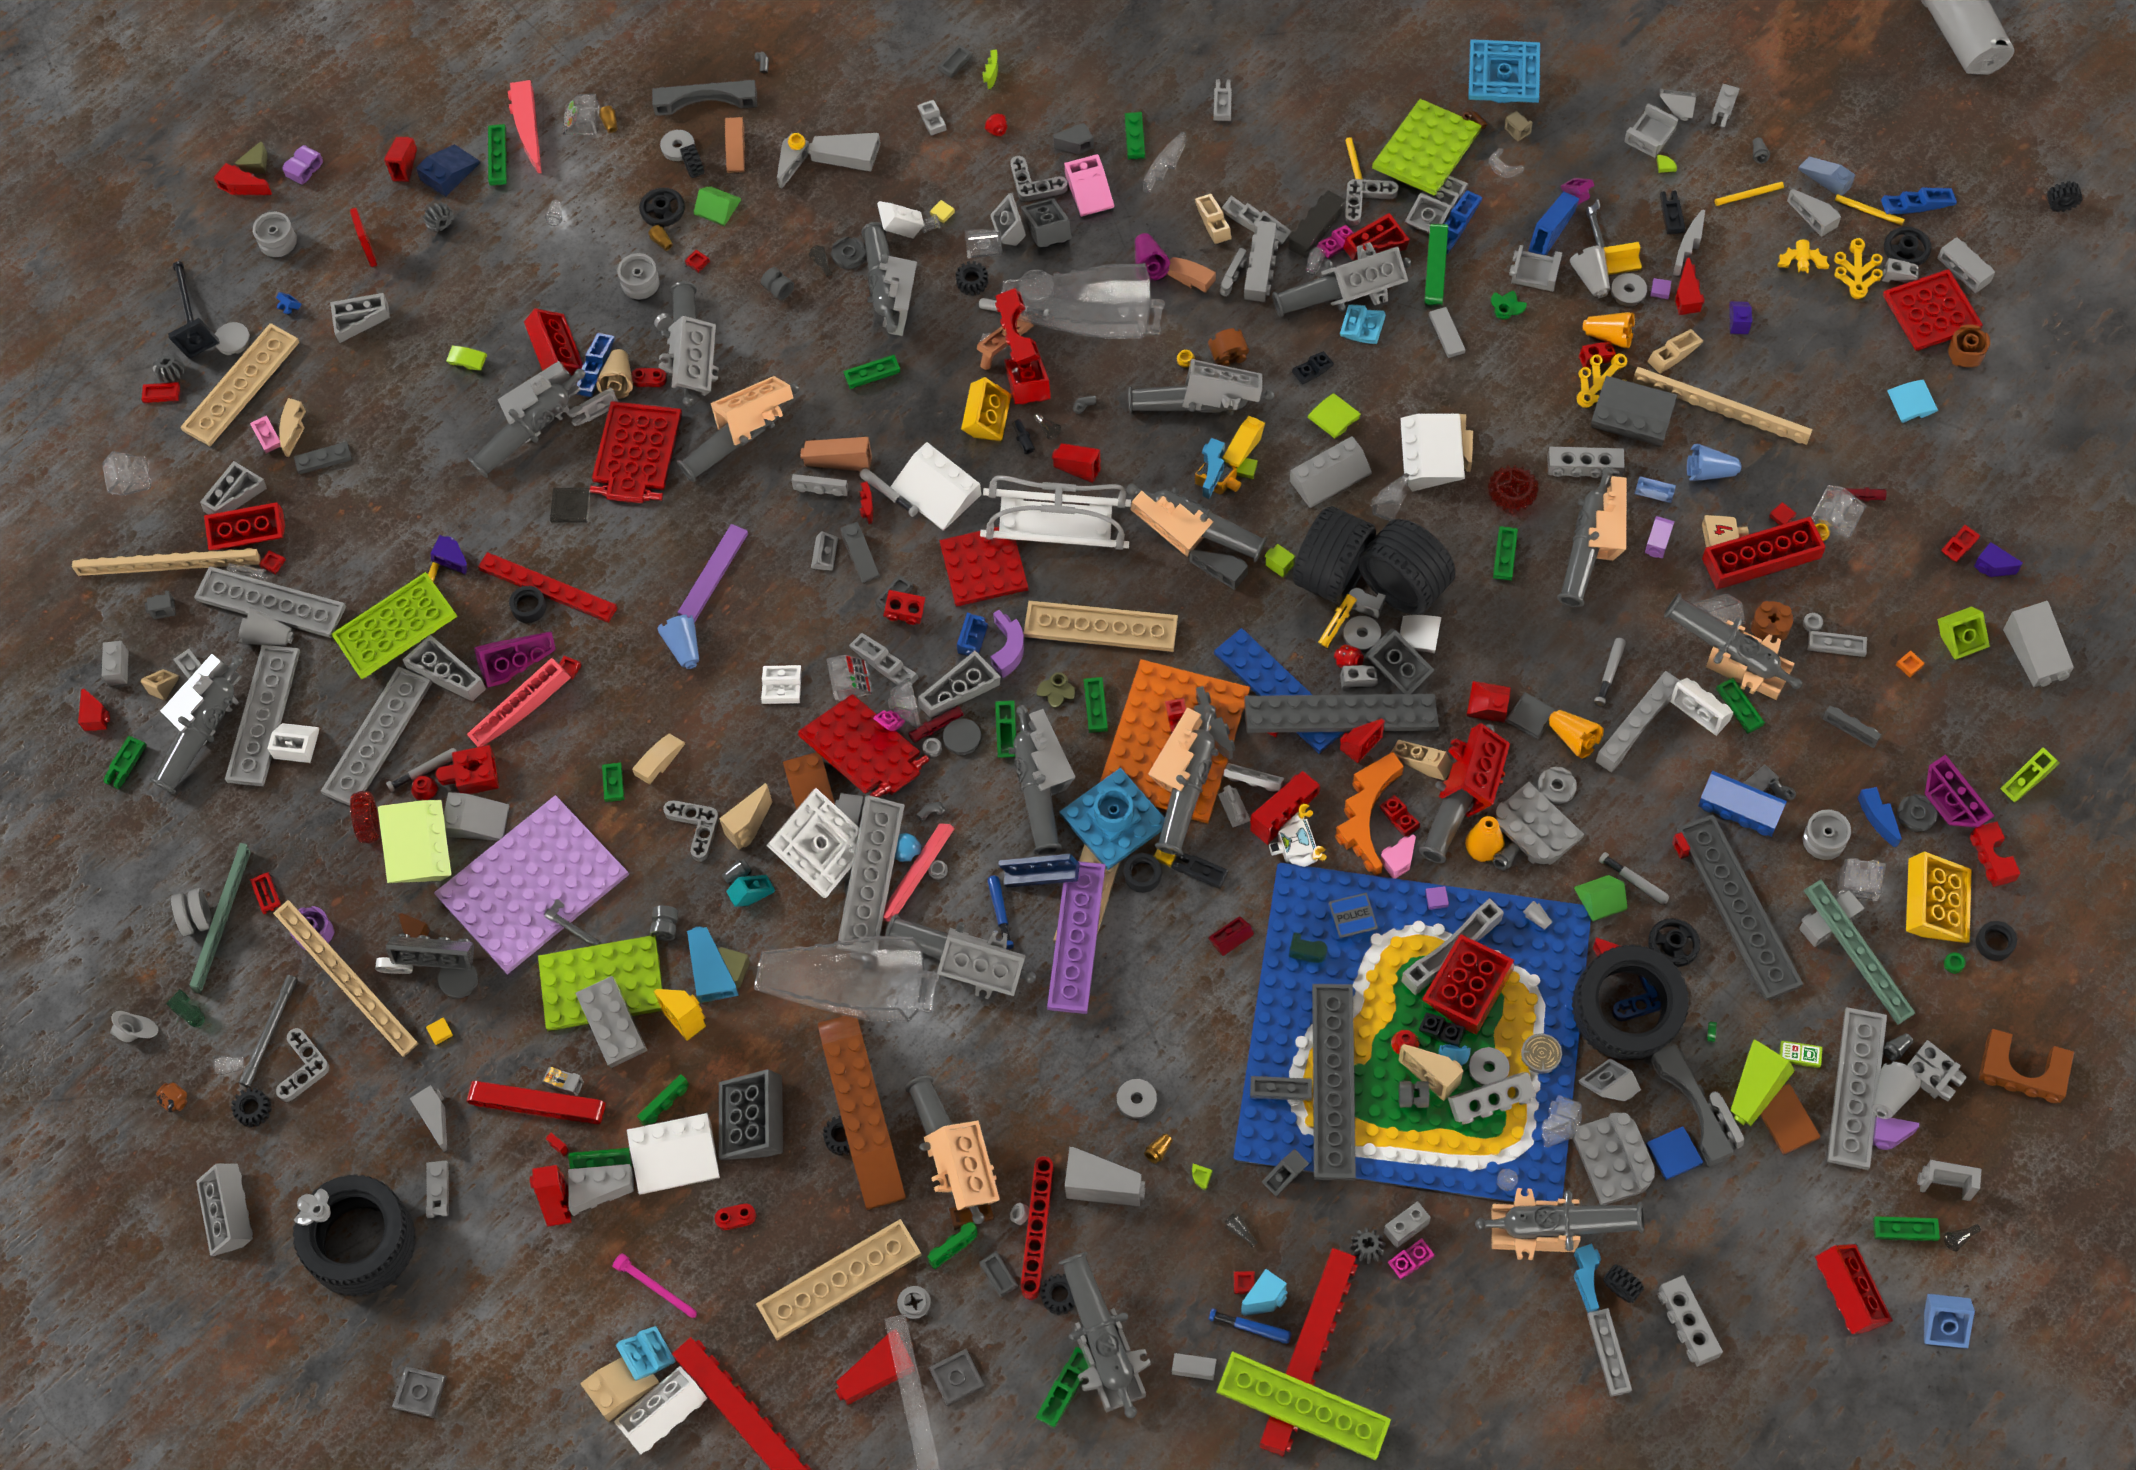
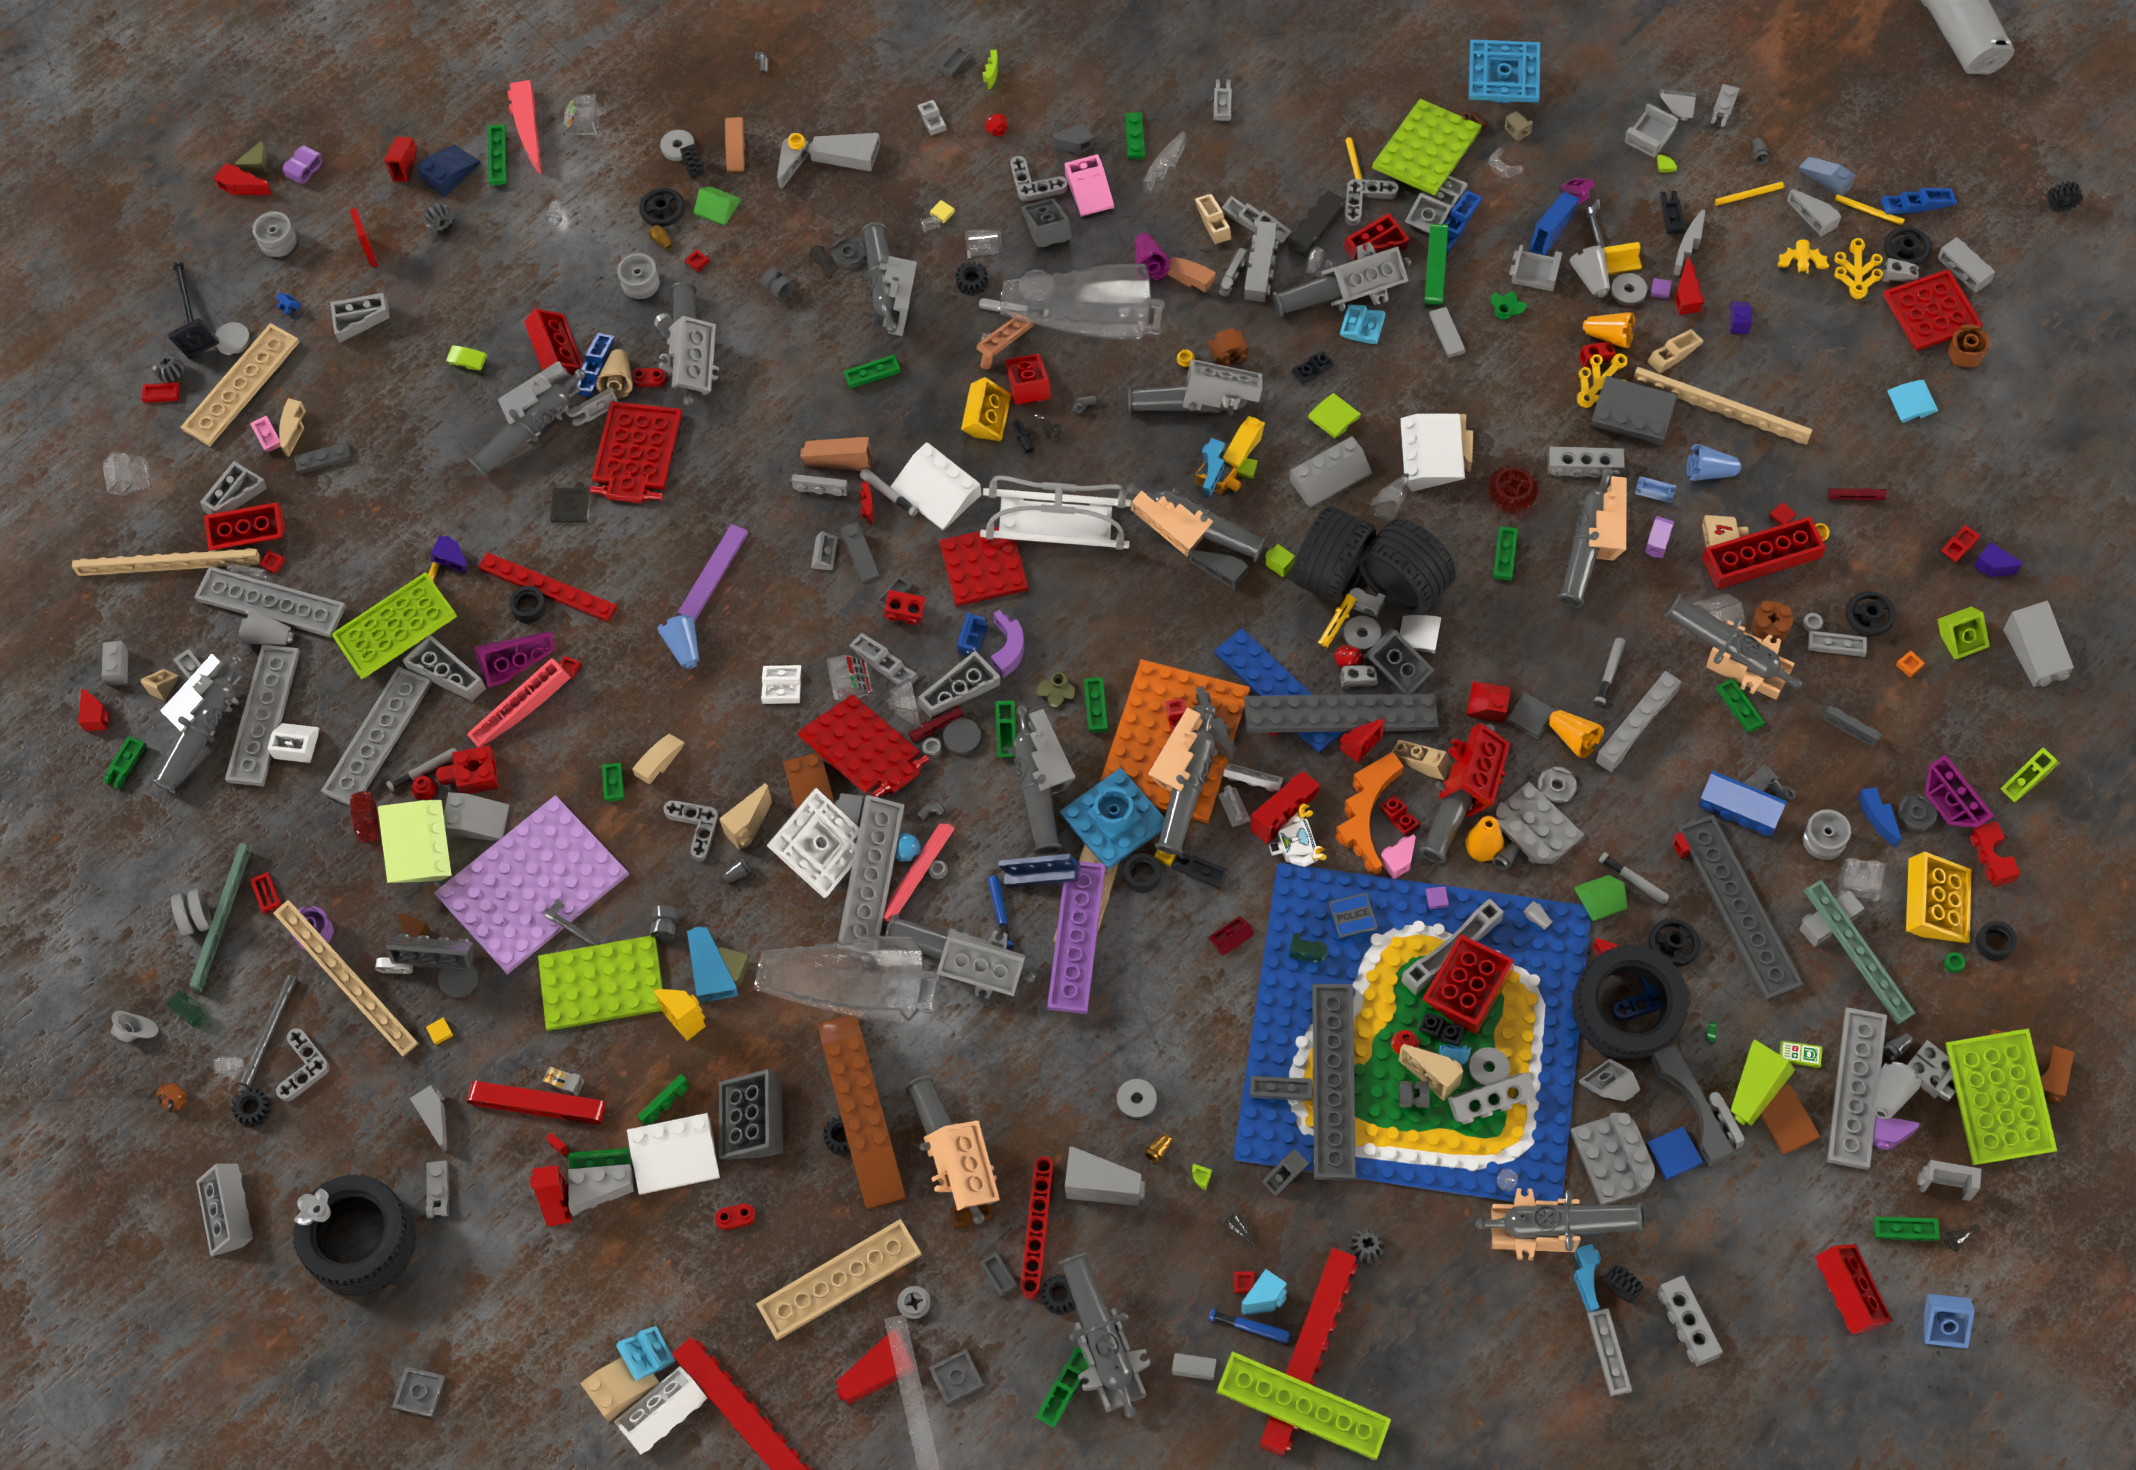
(161, 606): dark grey brick -> none
(608, 117): pearl gold cone -> none
(611, 1022): light grey brick -> none
(623, 1264): dark pink piece -> none
(670, 99): dark grey arch -> none
(739, 421): light nougat piece -> none
(749, 890): teal slope -> none
(889, 720): dark pink slope -> none
(900, 219): white slope -> none
(953, 1245): green hinge -> none
(1008, 221): light grey slope -> none
(1011, 306): red arch -> none
(1019, 1213): light grey tile -> none
(1078, 461): red slope -> none
(1100, 626): tan plate -> none
(1336, 242): dark pink slope -> none
(1407, 1224): light grey brick -> none
(1411, 1259): dark pink slope -> none
(1541, 1053): tile -> none
(1562, 1122): clear slope -> none
(1701, 705): white slope -> none
(1839, 510): clear slope -> none
(1866, 619): none -> black wheel
(2001, 1097): none -> lime plate

